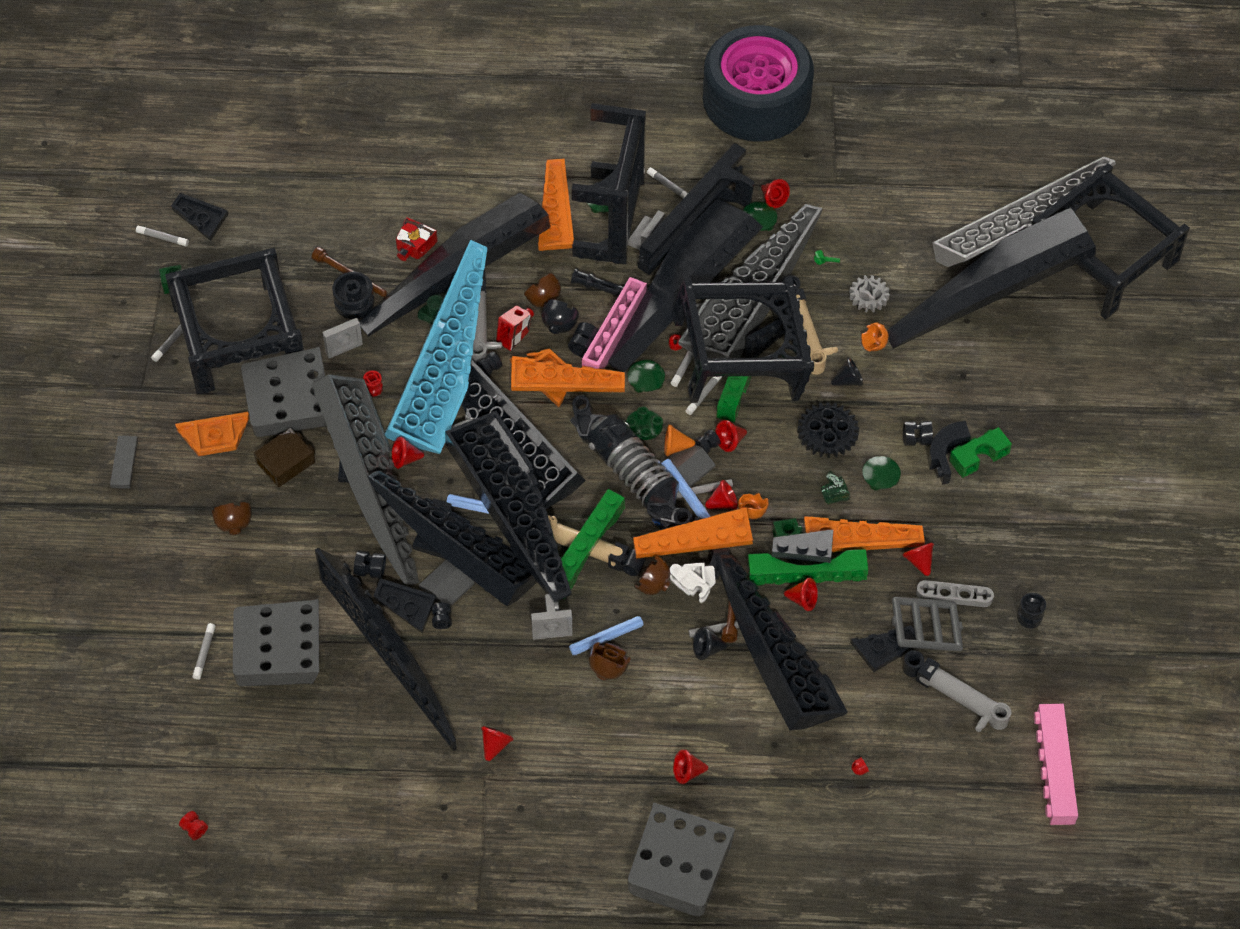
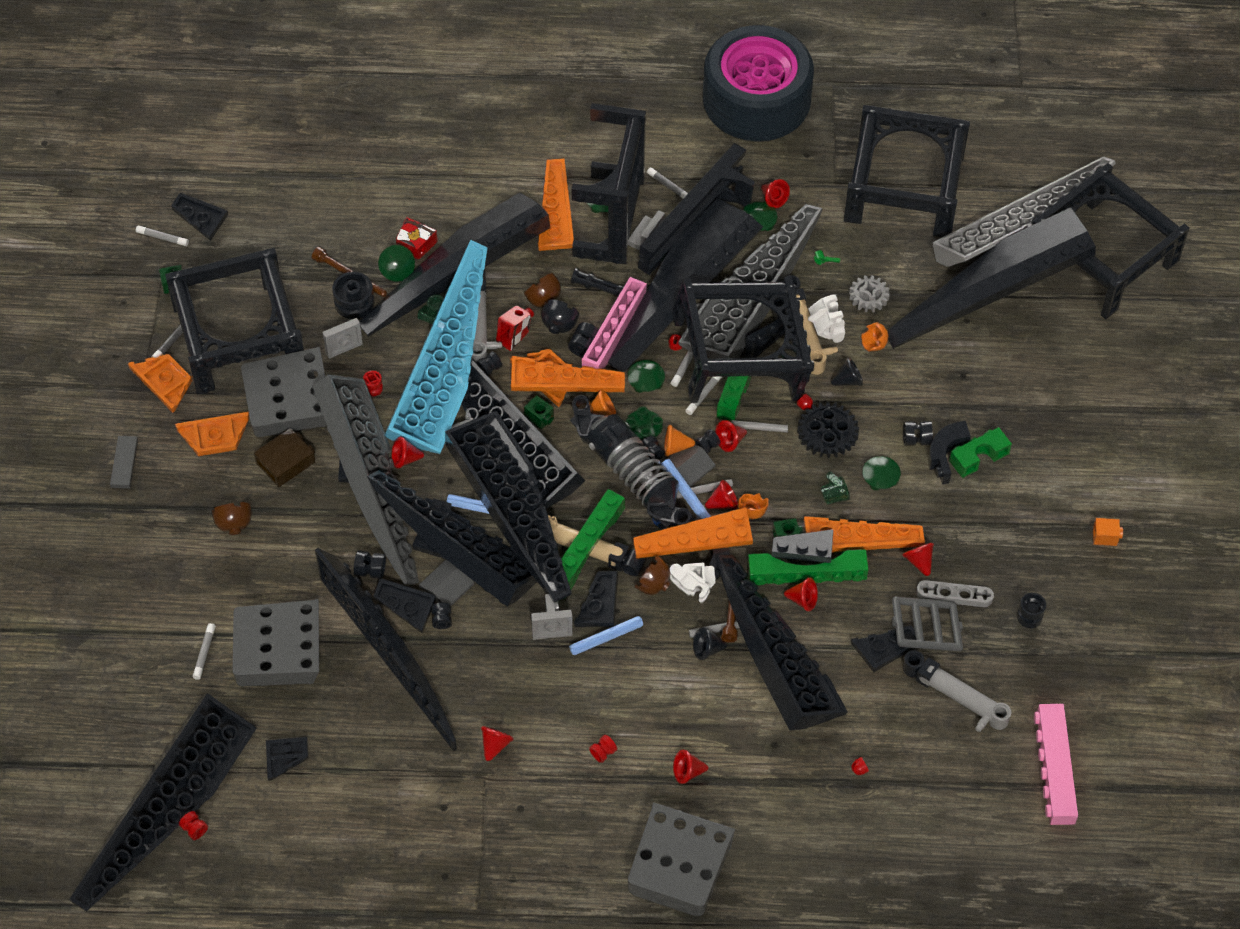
(164, 379): none -> orange wing
(177, 784): none -> black wedge
(285, 755): none -> black wing
(396, 263): none -> dark green dish
(537, 406): none -> dark green brick
(601, 602): none -> black wing
(603, 404): none -> orange hat
(603, 748): none -> red wheel
(608, 661): reddish brown cylinder -> none
(652, 443): none -> black wheel
(761, 426): none -> light grey bar
(805, 402): none -> red hinge
(828, 319): none -> white piece
(929, 125): none -> black arch
(1107, 532): none -> orange brick

